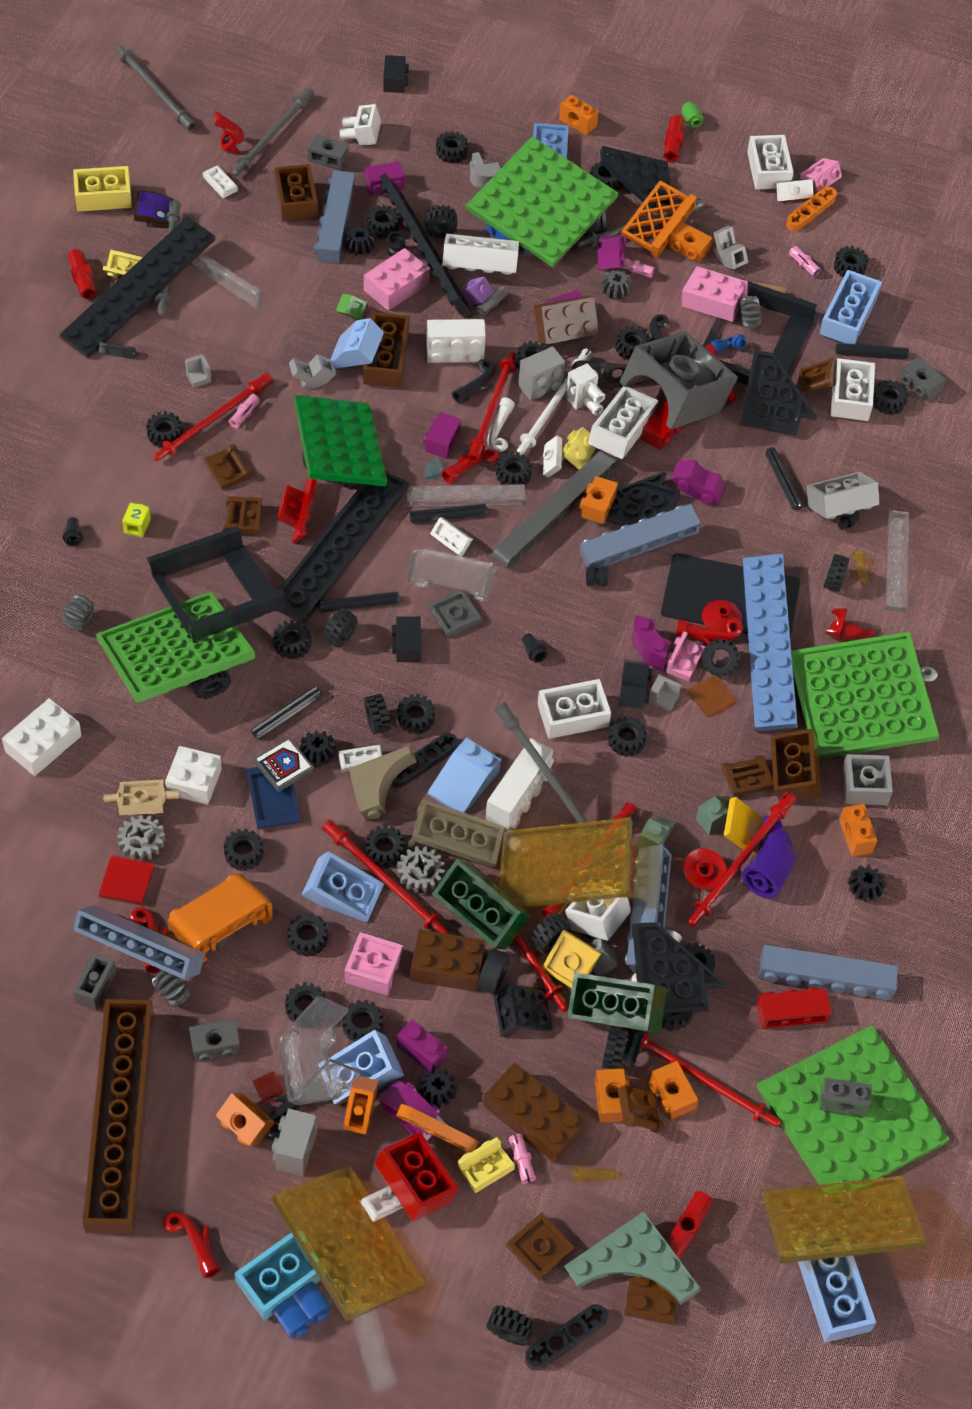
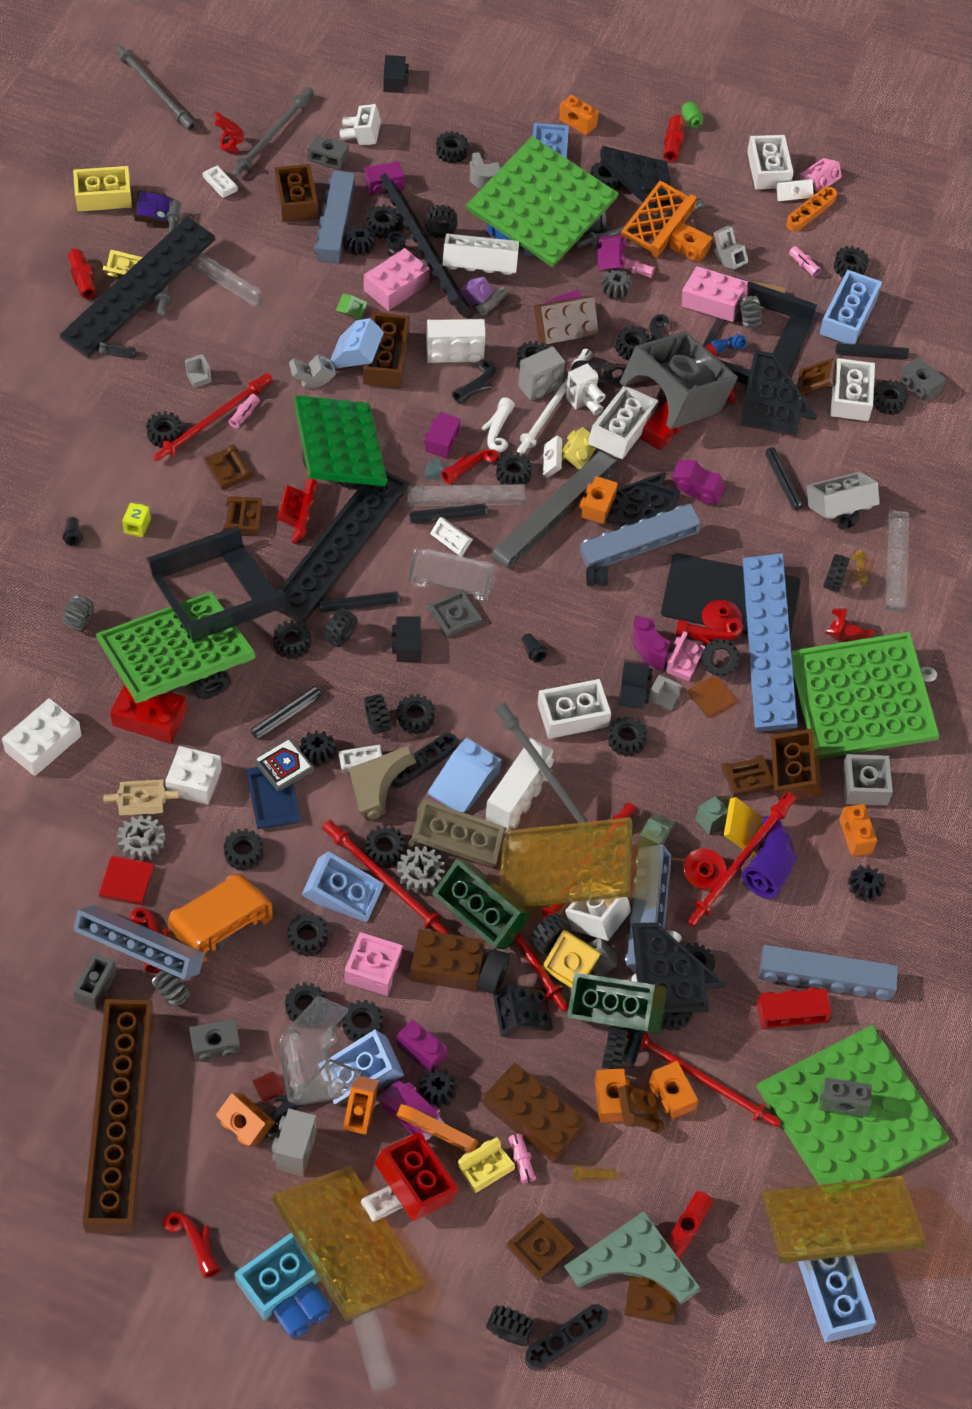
(154, 718): none -> red brick
(478, 444): red bar -> none

